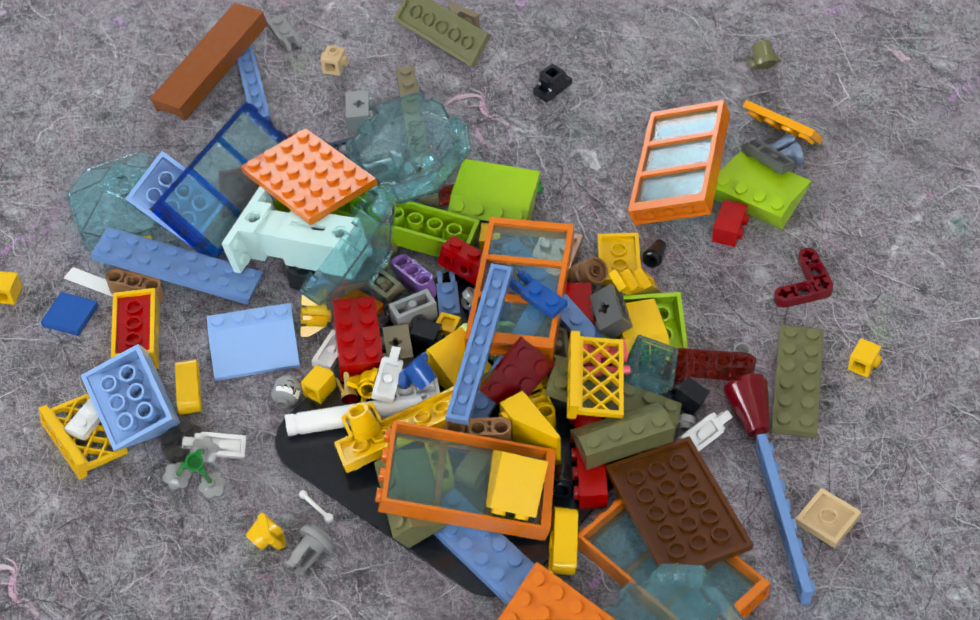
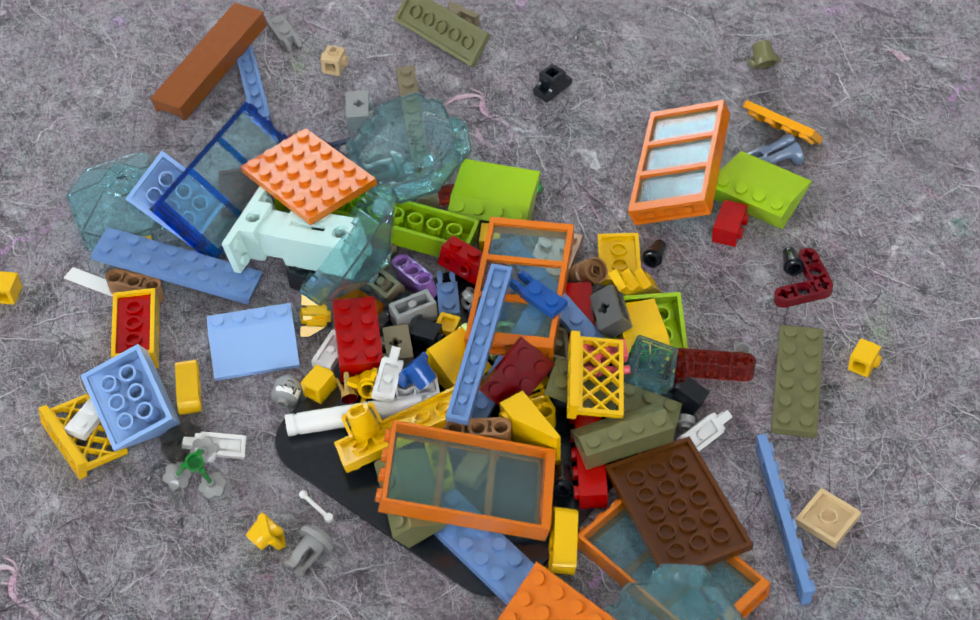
(69, 313): blue tile -> none
(515, 484): yellow slope -> none
(750, 403): dark red cone -> none
(768, 156): dark grey hinge -> none
(792, 262): none -> black cone

